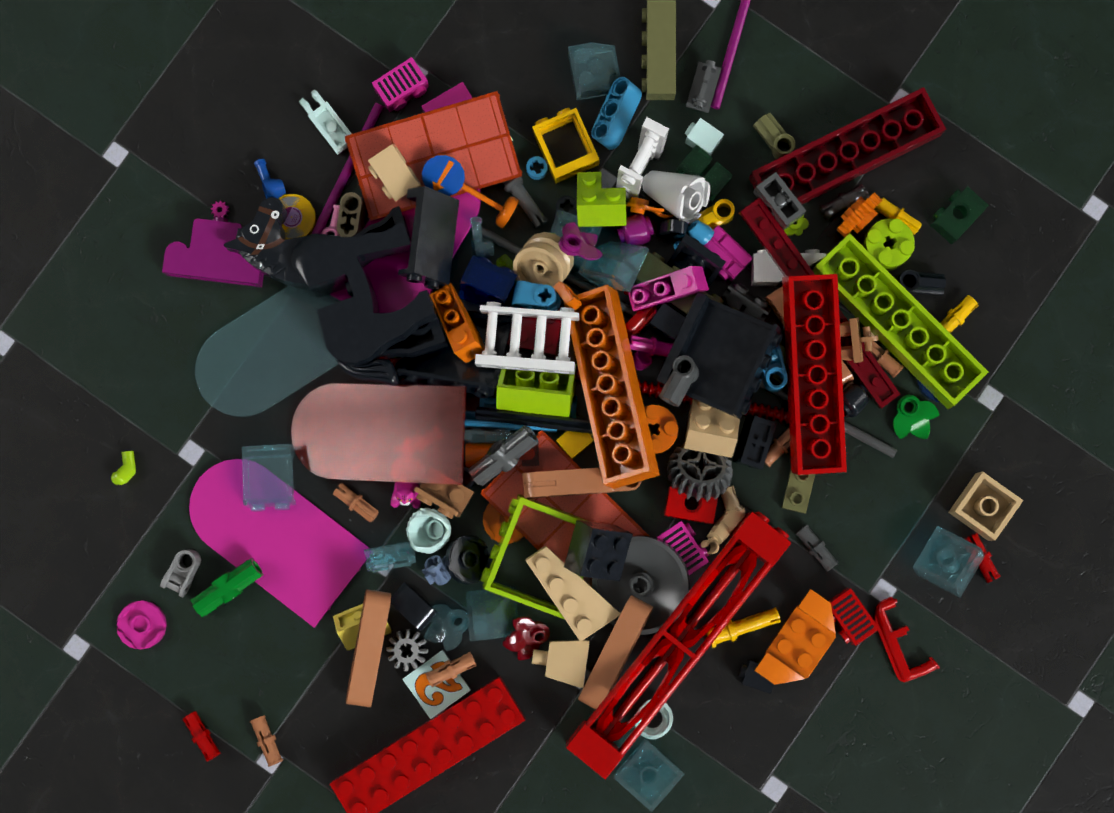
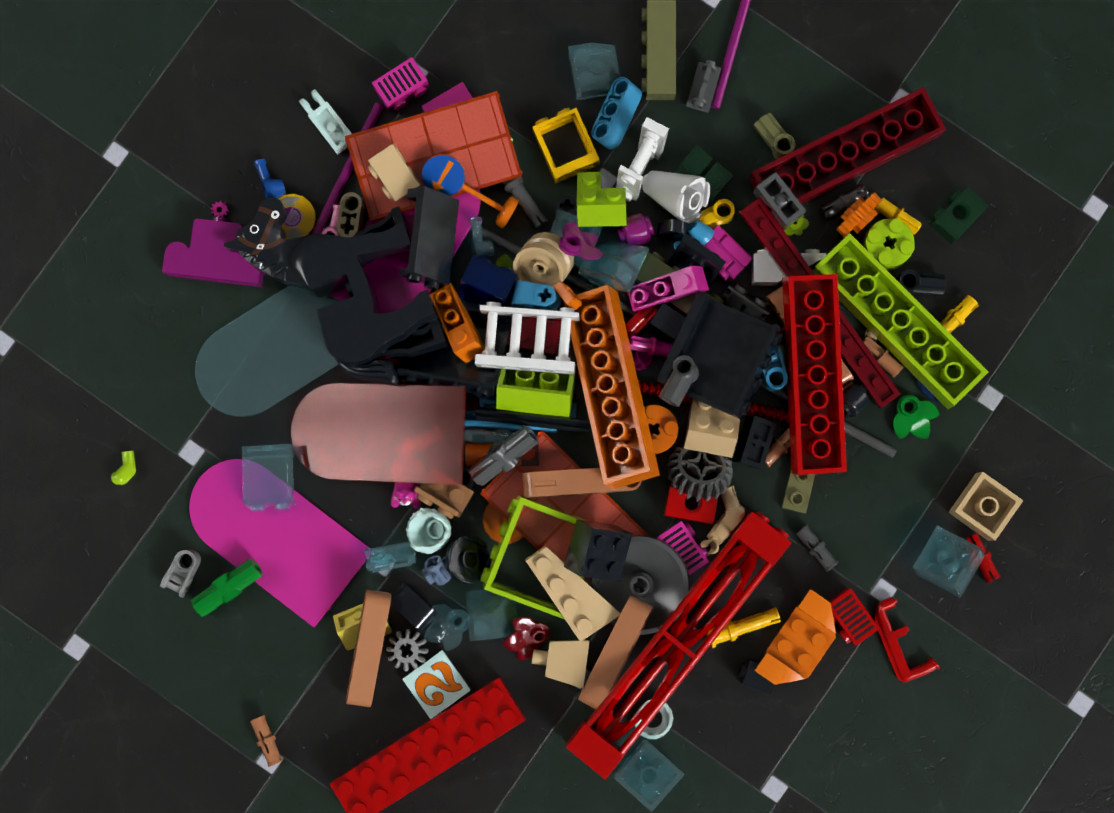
(141, 624): dark pink tile -> none
(201, 736): red pin -> none
(356, 502): nougat axle -> none
(451, 669): nougat pin -> none
(541, 162): dark azure bush -> none
(574, 442): yellow brick -> none
(640, 205): orange plate -> none
(704, 136): light aqua brick -> none
(854, 351): medium nougat hips -> none

